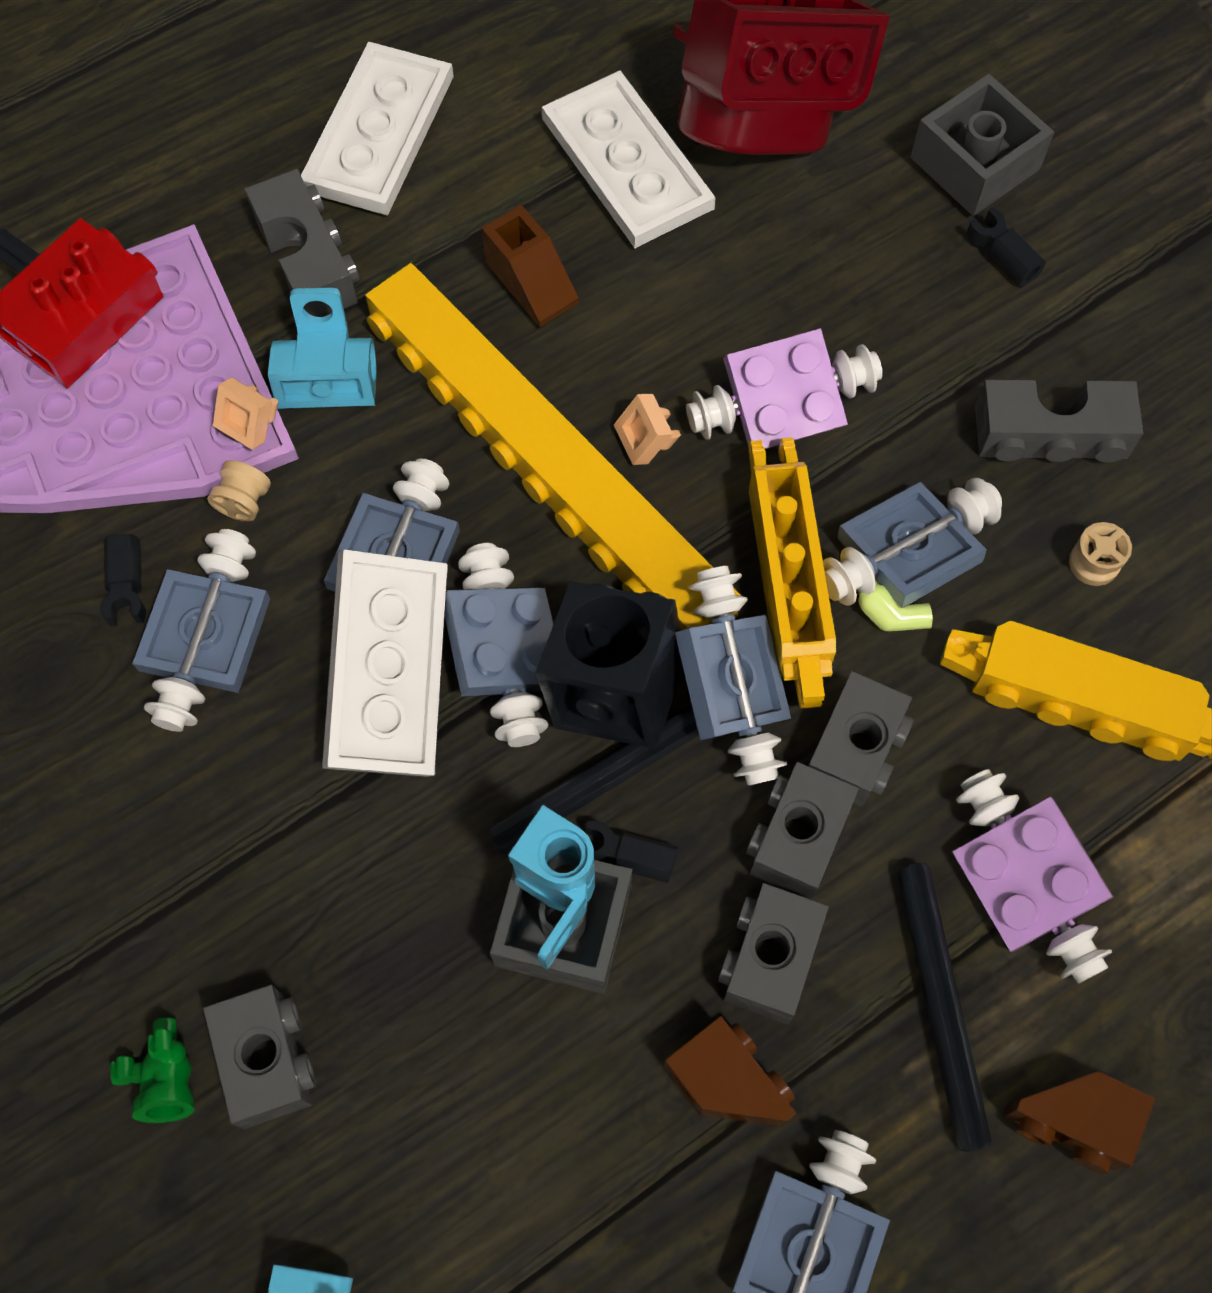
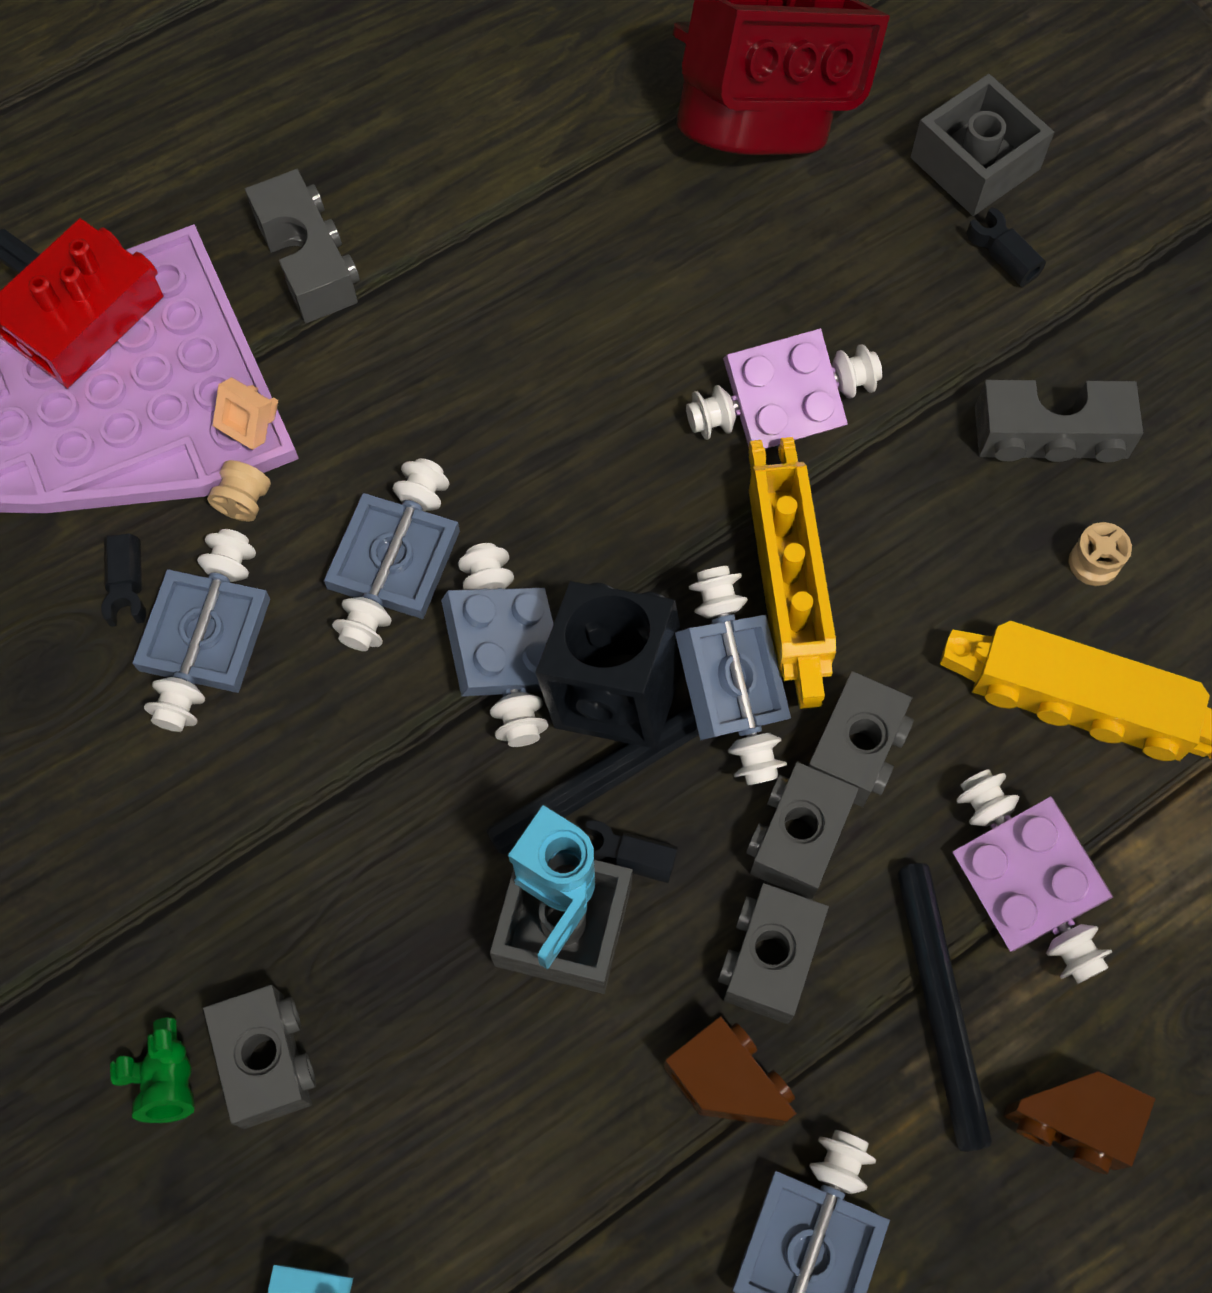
(323, 362): medium azure piece -> none
(377, 127): white plate -> none
(385, 665): white plate -> none
(528, 265): reddish brown slope -> none
(537, 442): yellow brick -> none
(628, 159): white plate -> none
(645, 429): light nougat tile -> none
(890, 616): yellowish green arm -> none
(912, 543): sand blue plate -> none

